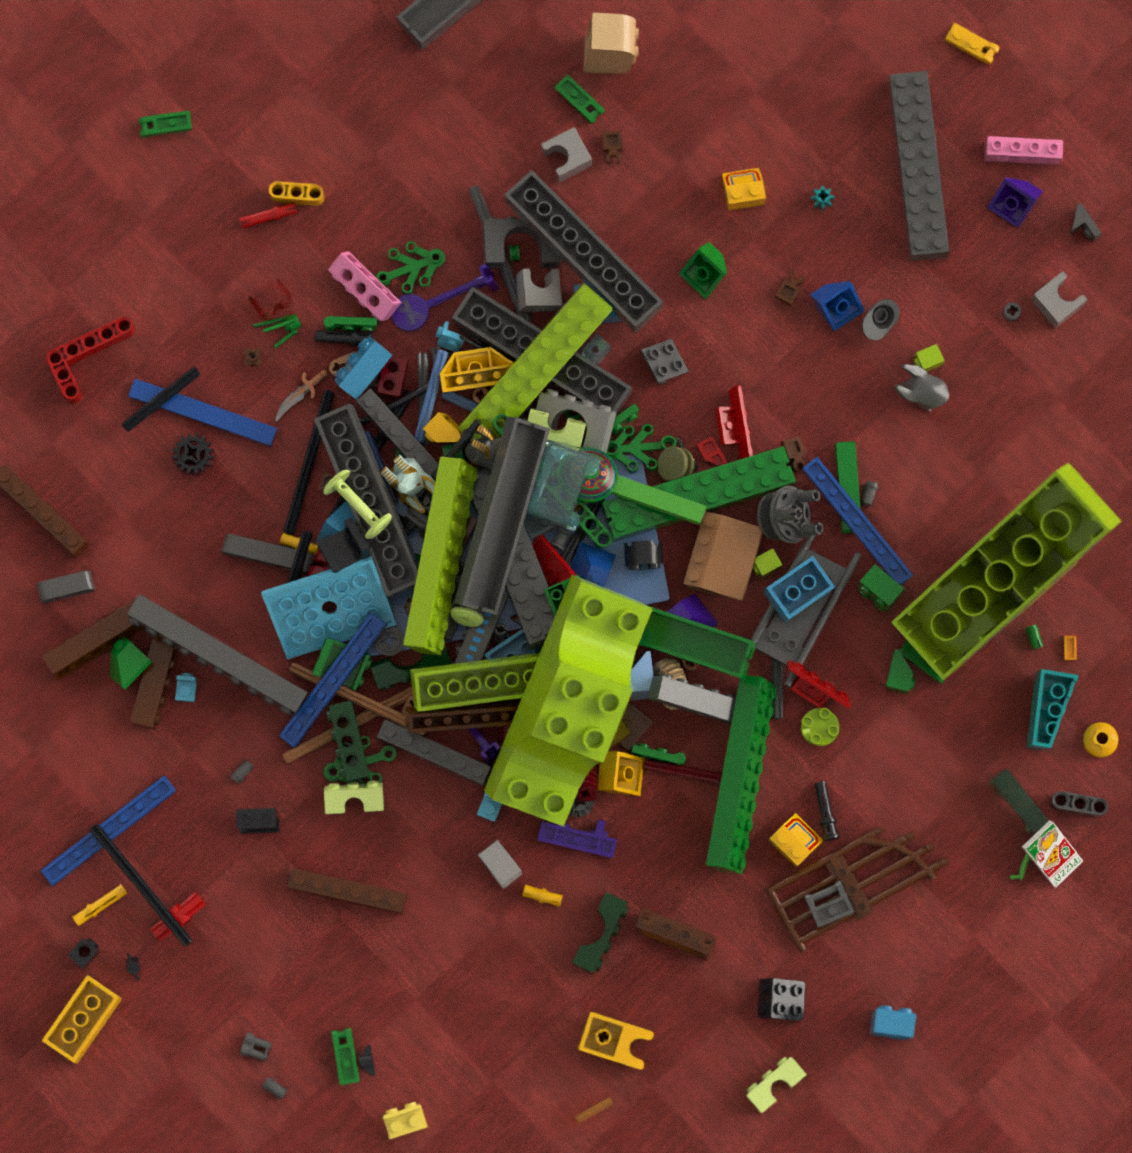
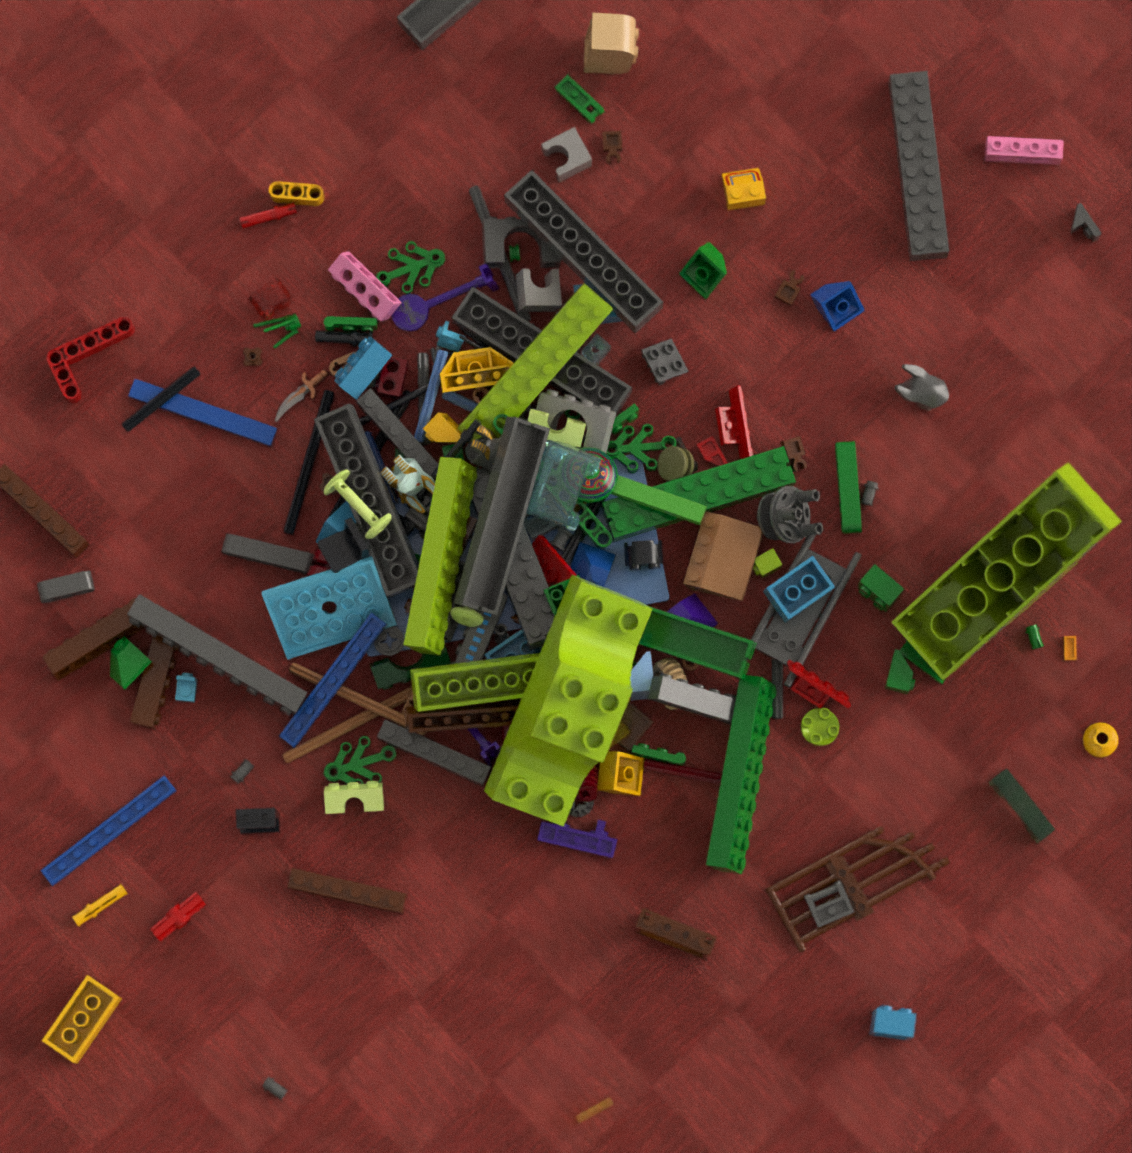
(76, 956): black brick -> none
(133, 965): black piece -> none
(141, 885): black axle -> none
(165, 124): green plate -> none
(187, 458): black gear -> none
(249, 1042): dark grey piece -> none
(293, 542): yellow pin -> none
(300, 556): black axle -> none
(329, 652): green panel -> none
(345, 1057): green plate -> none
(346, 711): dark green brick -> none
(366, 1061): black piece -> none
(404, 1121): light yellow bracket -> none
(489, 808): medium azure bracket -> none
(500, 864): light grey piece -> none
(542, 895): yellow pin -> none
(589, 956): dark green arch -> none
(618, 1042): yellow brick -> none
(781, 999): black bracket -> none
(787, 1071): yellowish green arch -> none
(795, 840): yellow slope -> none
(826, 193): teal gear -> none
(826, 821): black pin -> none
(857, 521): blue tile -> none
(880, 319): dark grey piece -> none
(929, 358): lime brick -> none
(971, 43): yellow plate -> none
(1014, 200): dark purple slope -> none
(1014, 305): dark grey bush -> none
(1022, 869): bright green piece -> none
(1048, 706): teal wedge -> none
(1051, 304): light grey piece -> none
(1052, 853): tile -> none
(1088, 801): dark grey beam -> none

